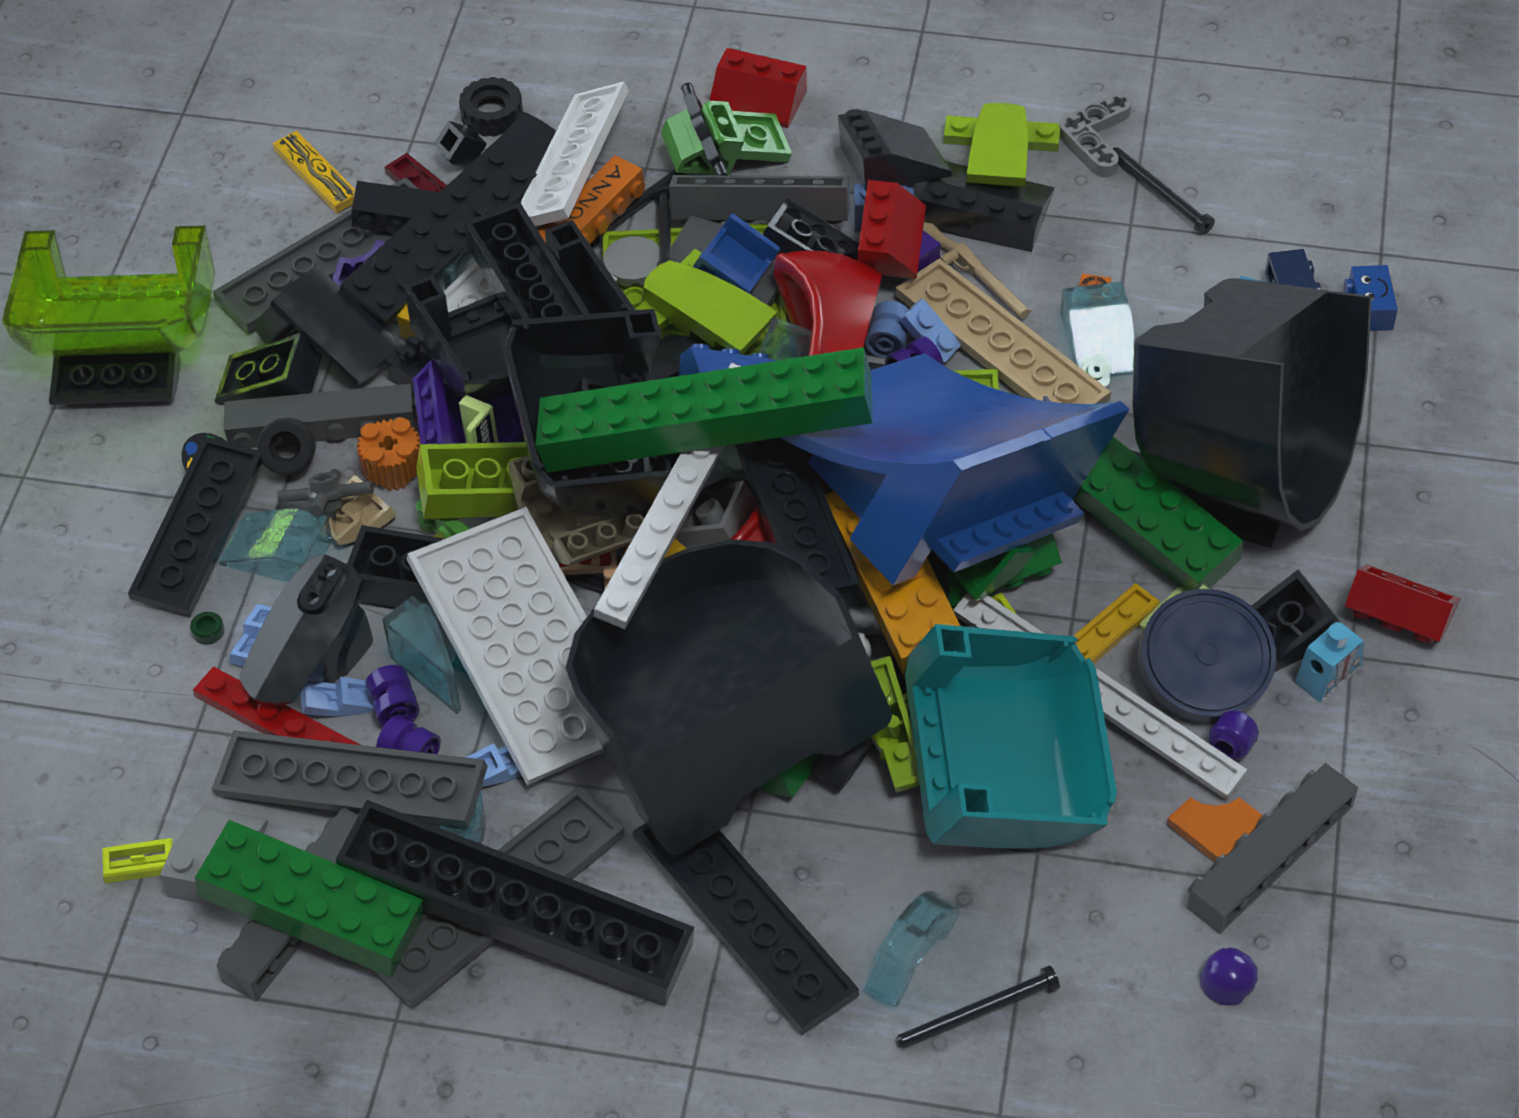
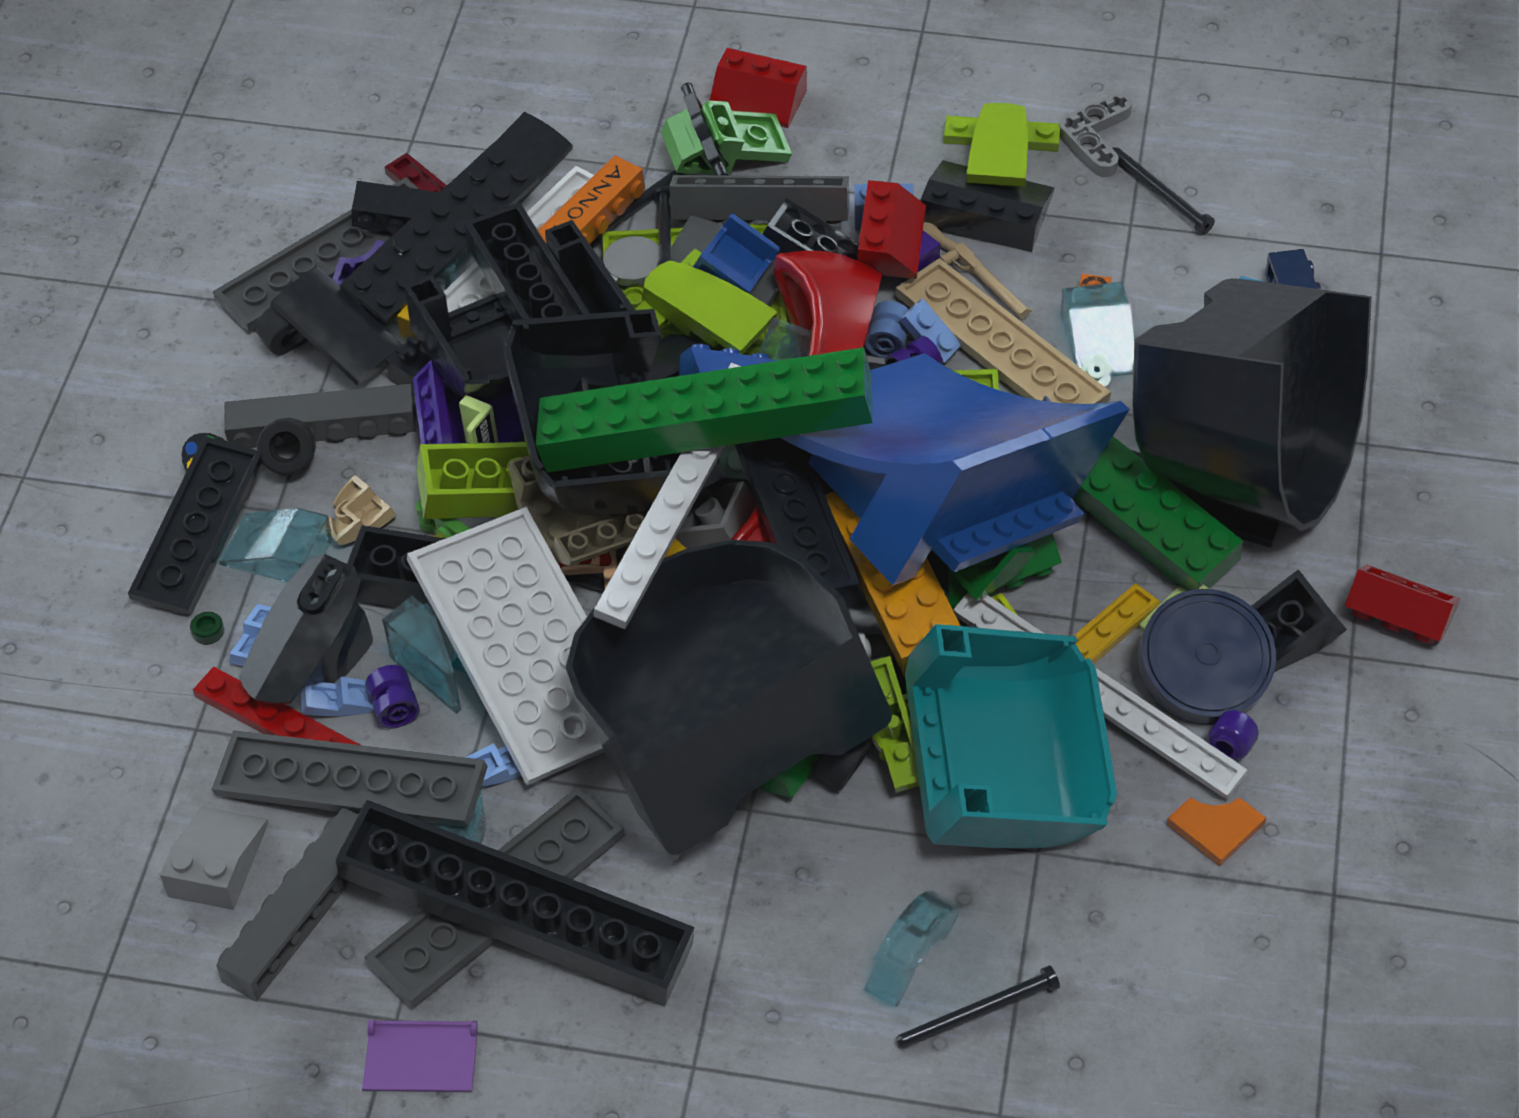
(108, 313): clear neon green slope -> none
(114, 378): black slope -> none
(138, 865): neon yellow tile -> none
(270, 370): black slope -> none
(309, 898): green brick -> none
(315, 171): yellow tile -> none
(325, 492): dark grey bar -> none
(389, 452): orange brick -> none
(404, 735): dark purple wheel -> none
(420, 1056): none -> medium lavender piece
(460, 143): black brick -> none
(486, 91): black tyre -> none
(572, 154): white plate -> none
(755, 927): black plate -> none
(889, 149): black slope -> none
(1229, 976): dark purple hair -> none
(1271, 847): dark grey brick -> none
(1340, 656): medium azure torso -> none
(1375, 282): blue brick -> none

